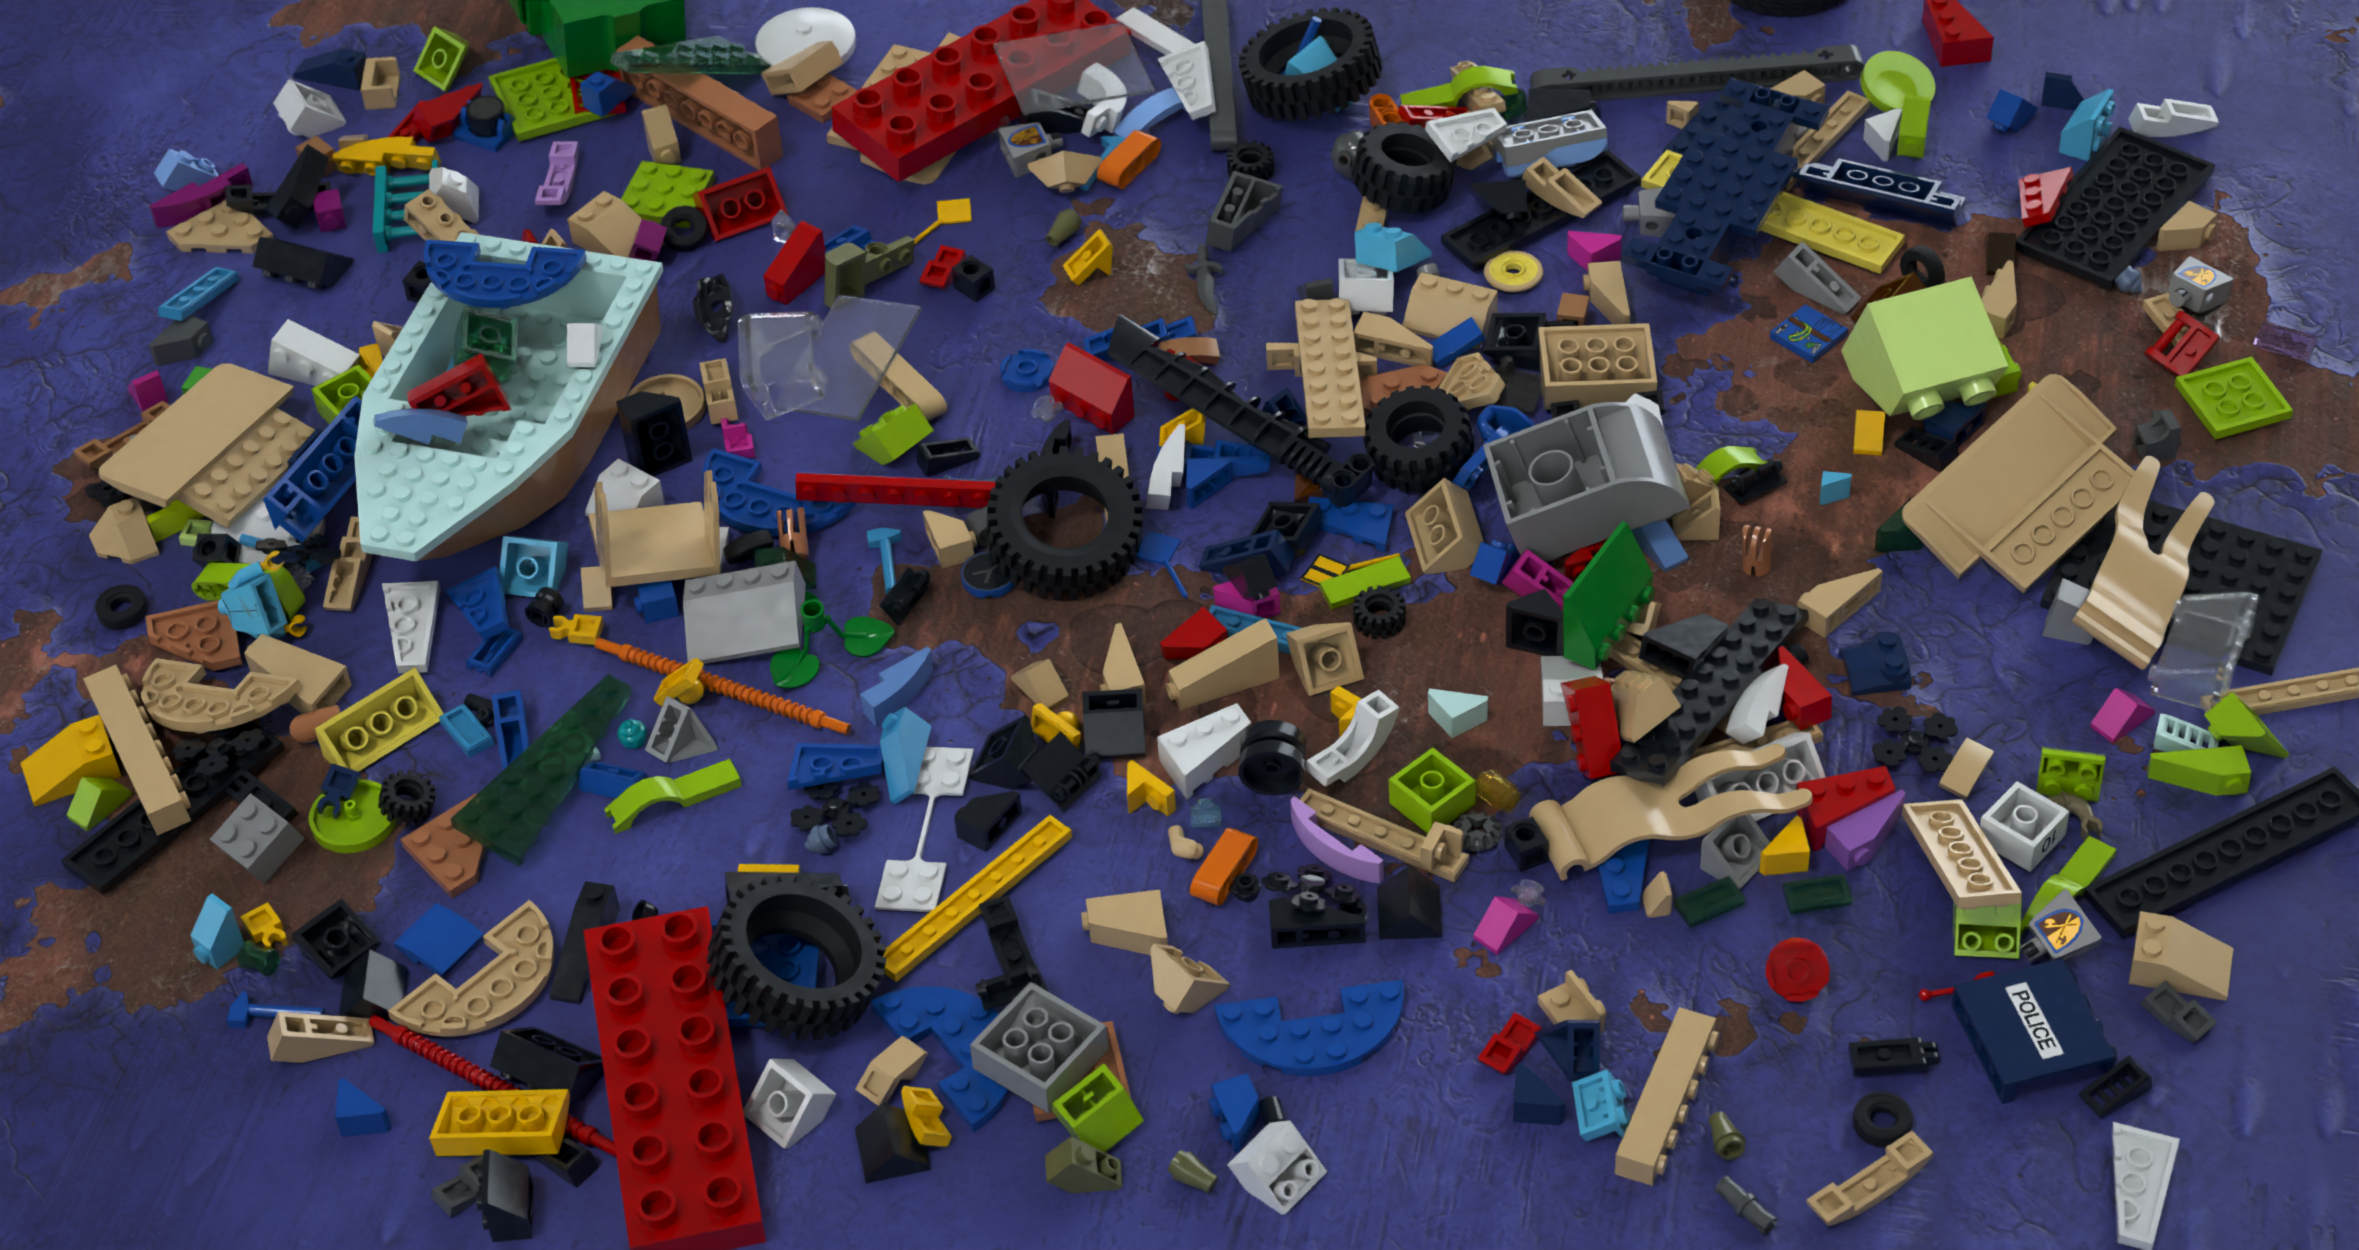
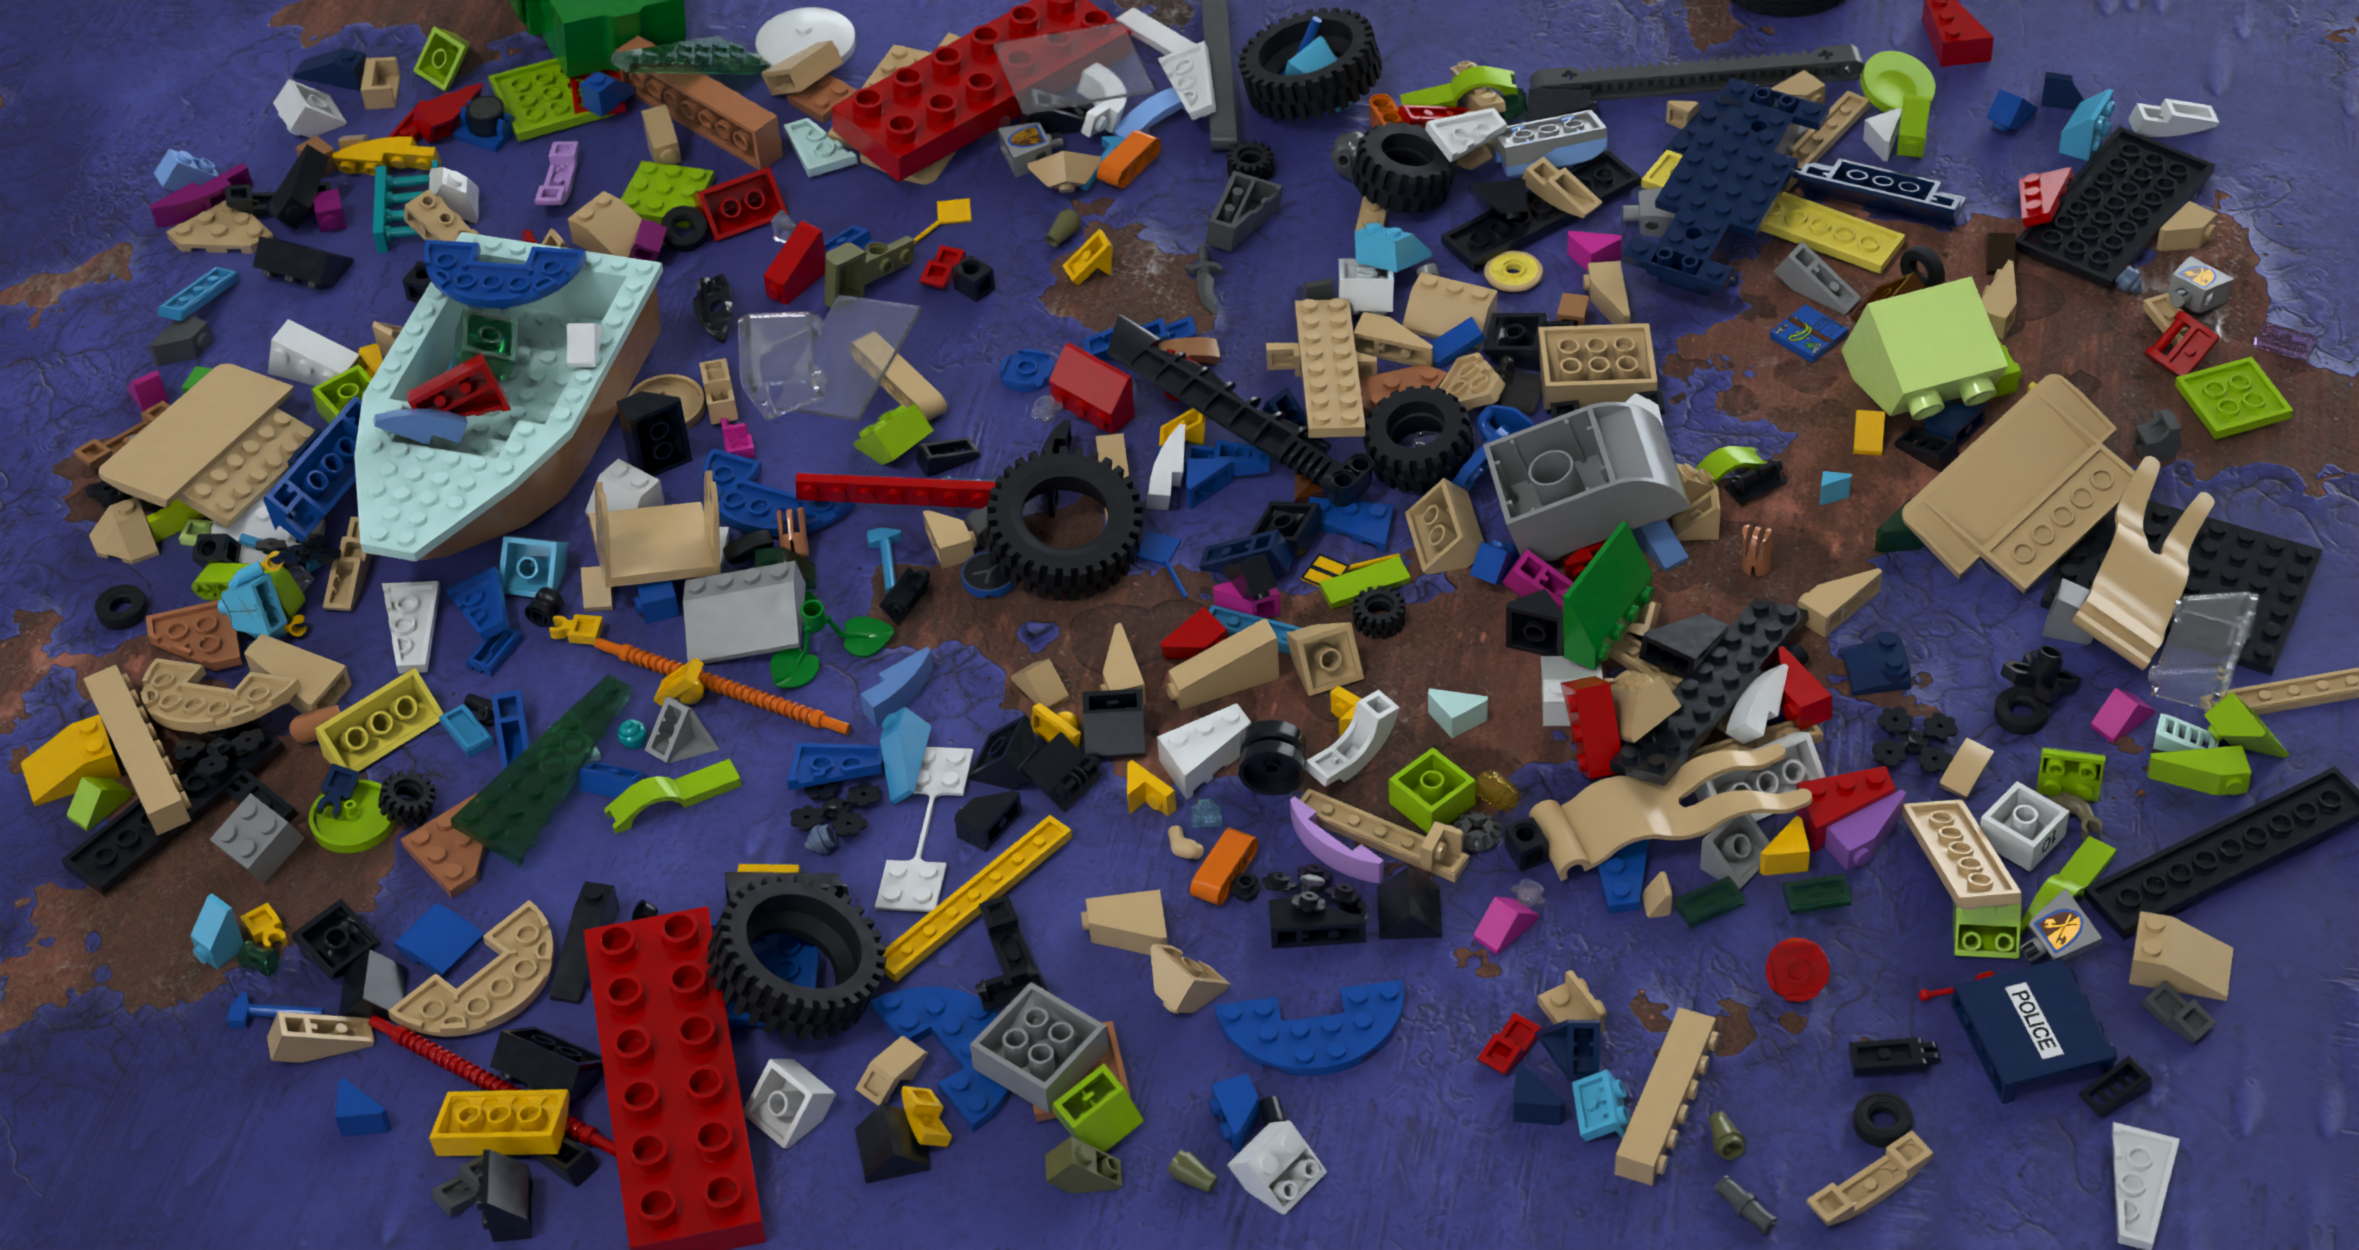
(815, 149): none -> light aqua wing
(2018, 724): none -> black tyre
(2042, 673): none -> black plant

